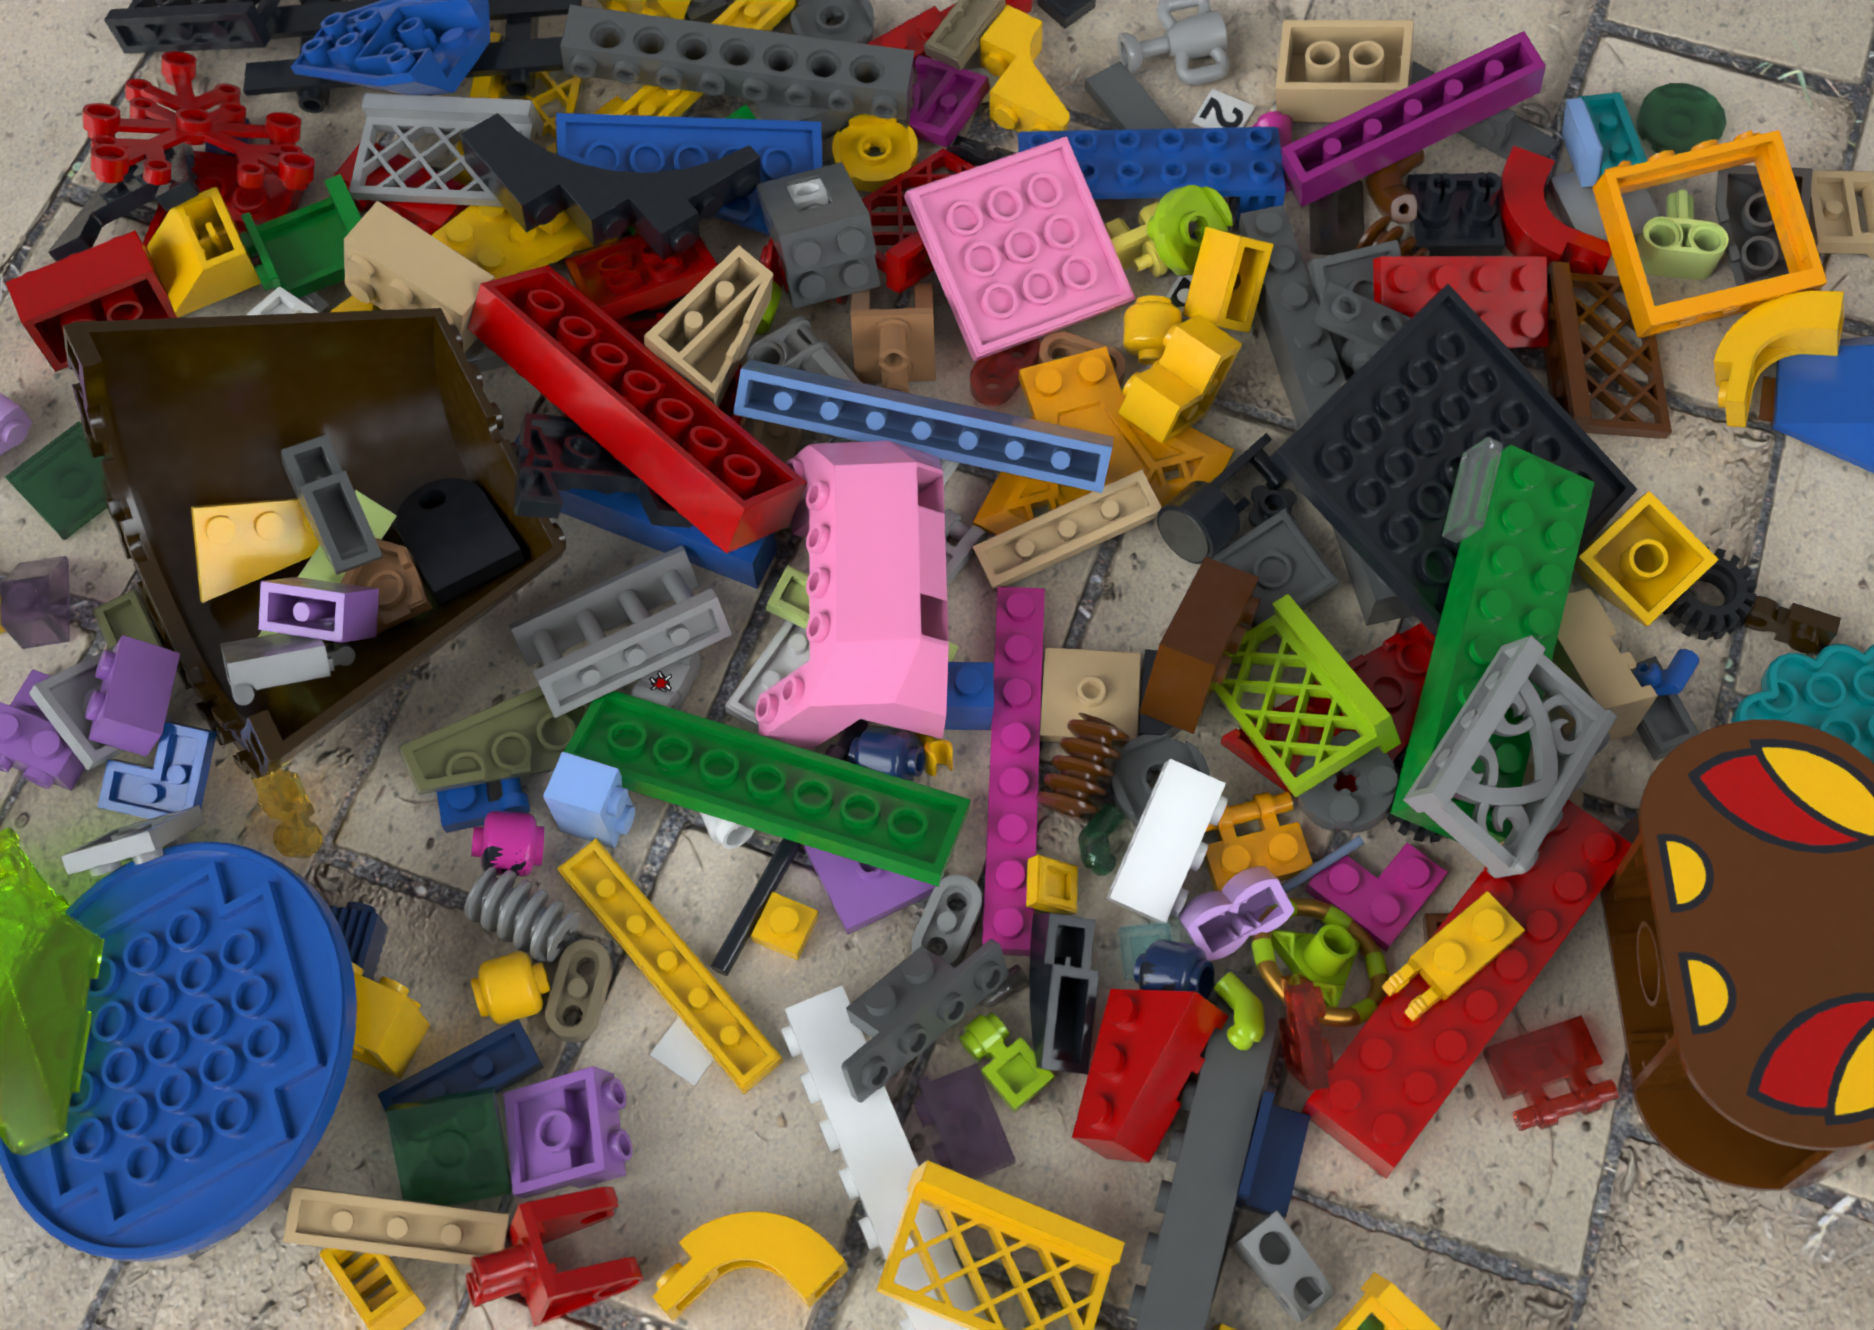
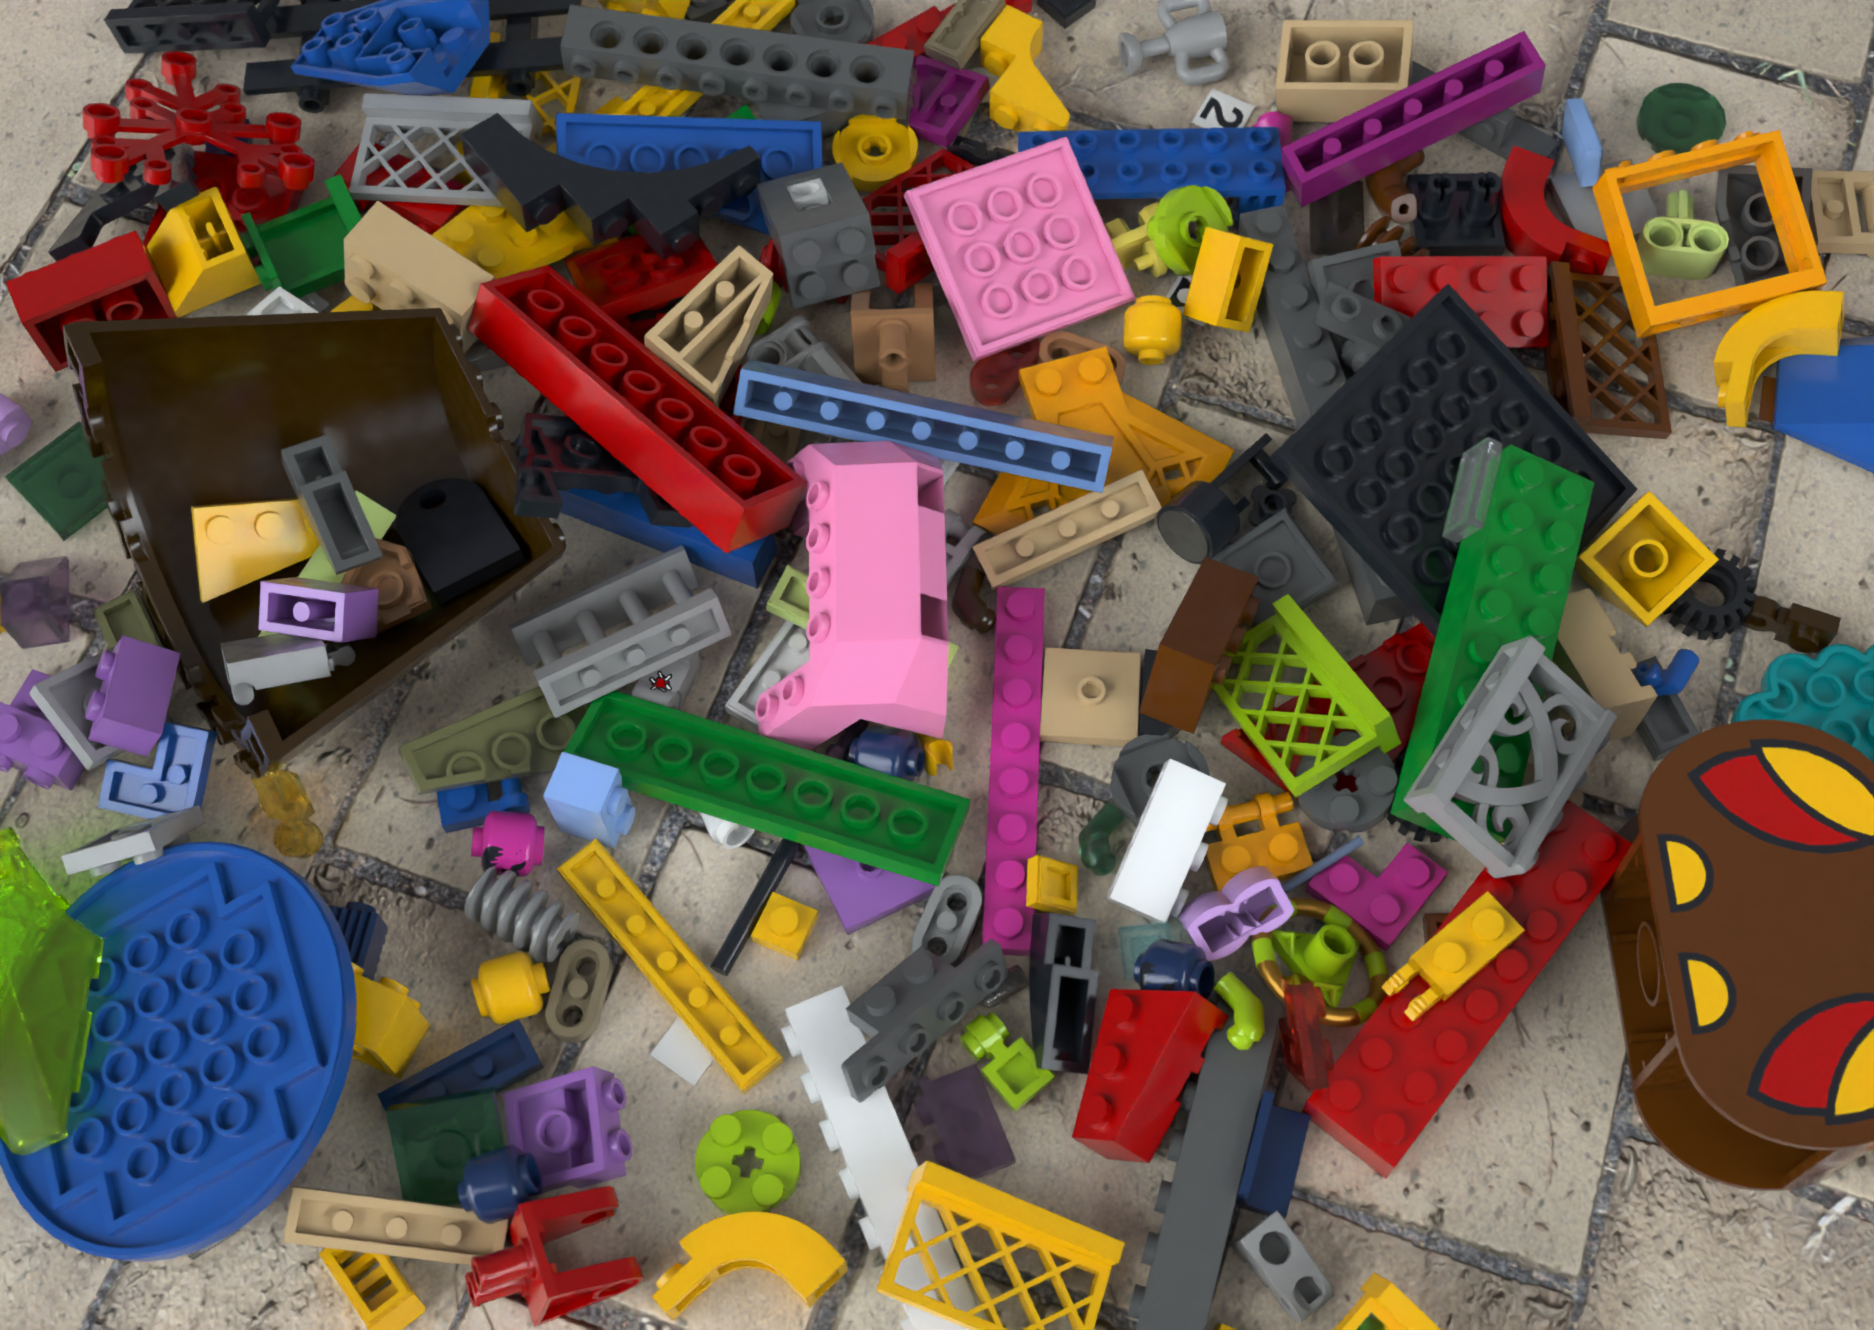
(499, 1183): none -> dark blue head
(730, 1138): none -> lime plate
(968, 604): none -> dark brown arm
(969, 696): blue brick -> none
(1081, 767): reddish brown piece -> none
(1125, 100): dark grey tile -> none
(1182, 382): yellow brick -> none
(1545, 1058): clear red plate -> none
(1614, 130): teal plate -> none

